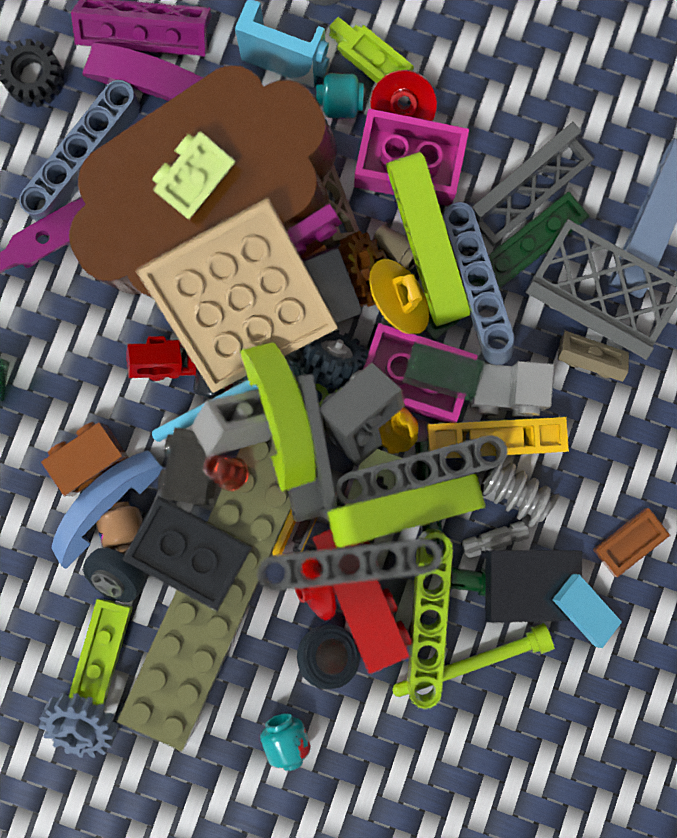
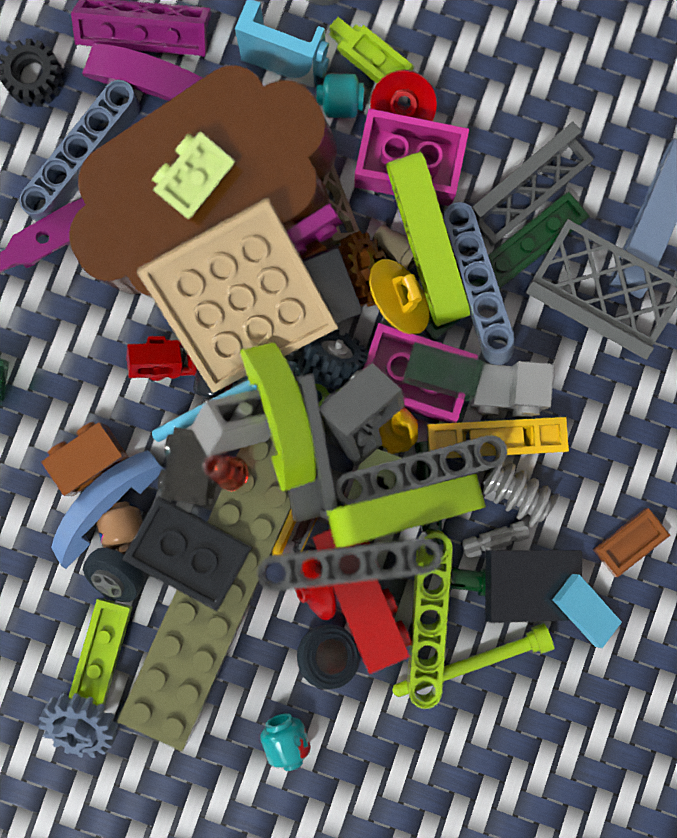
(593, 356): dark tan plate -> none

